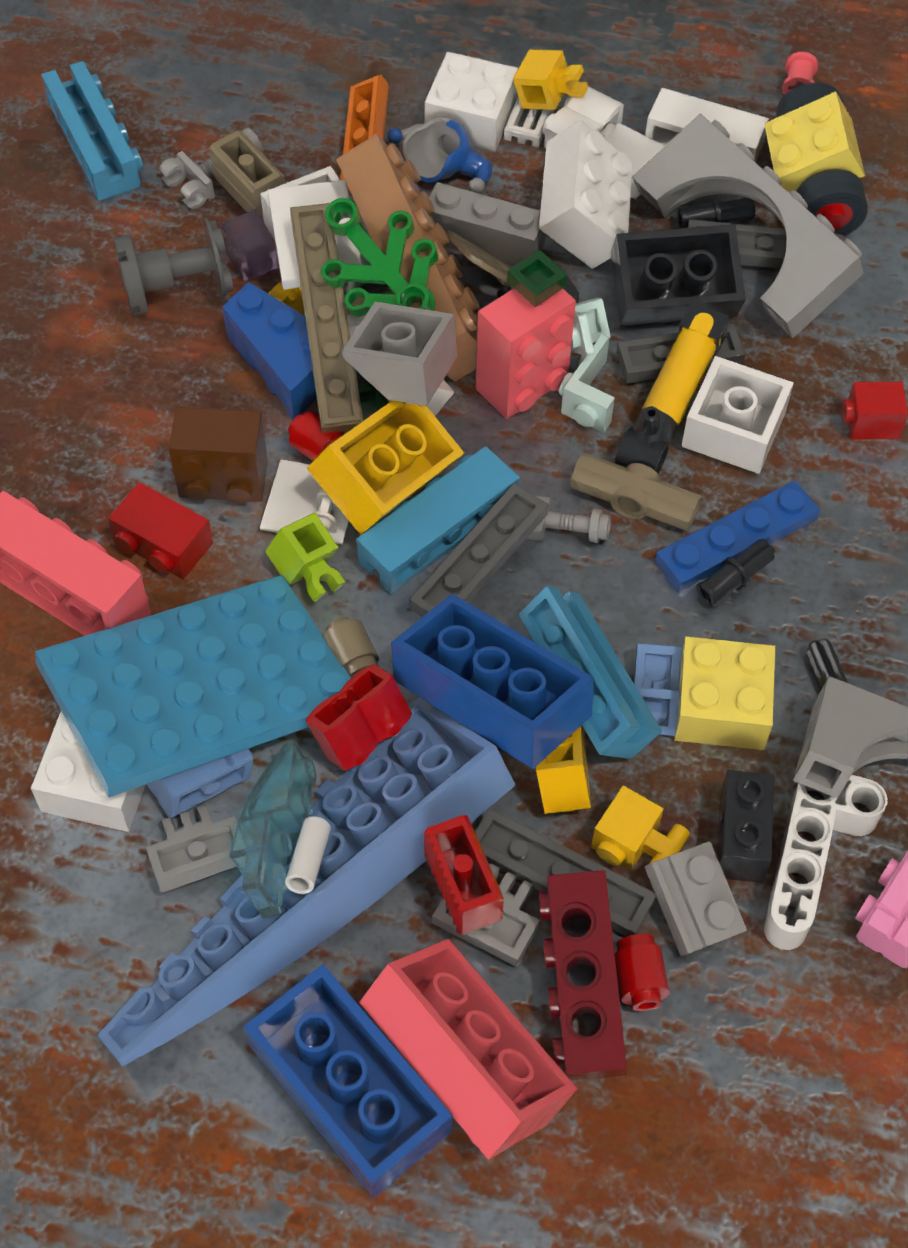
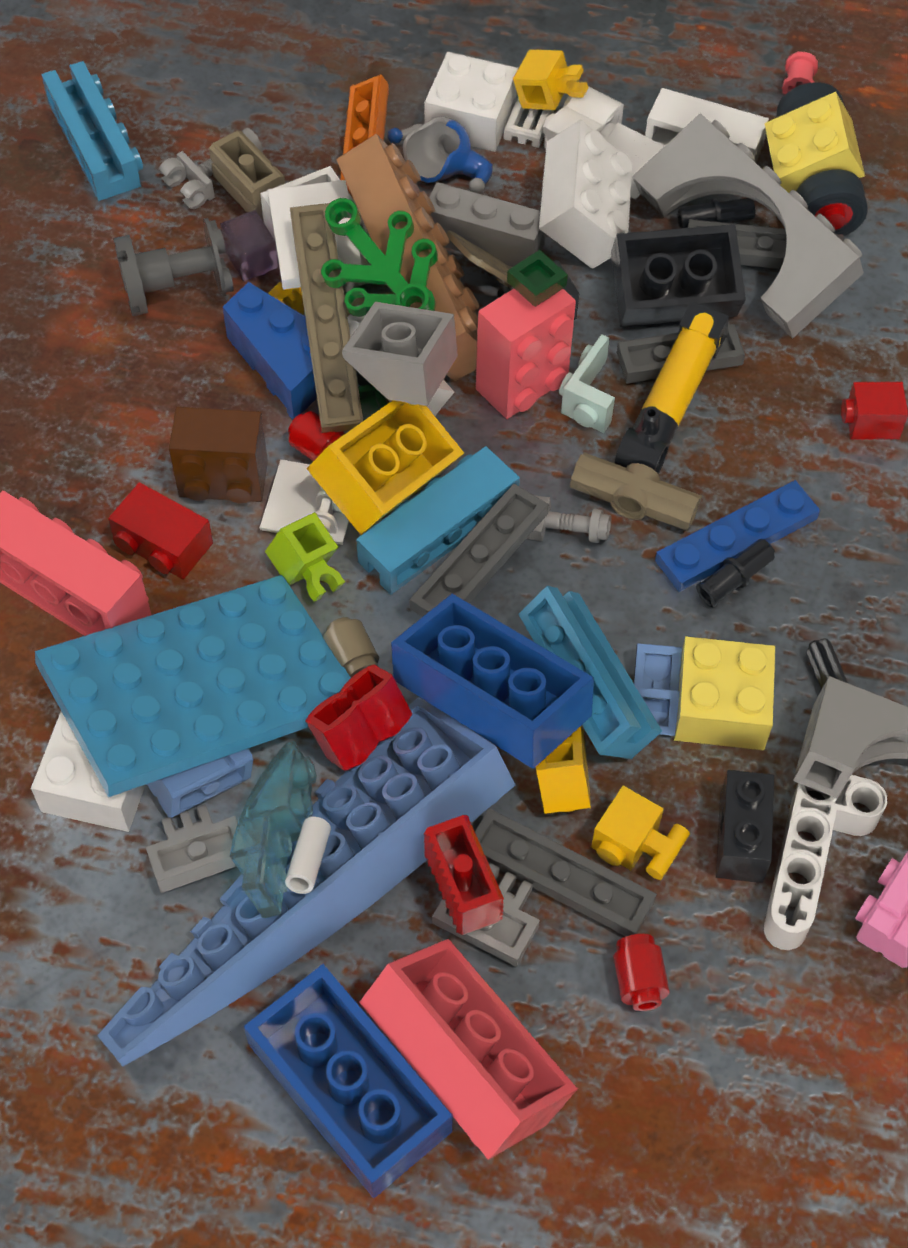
(584, 896): dark red brick -> none
(589, 324): light aqua bracket -> none
(695, 898): light grey plate -> none
(737, 414): white brick -> none

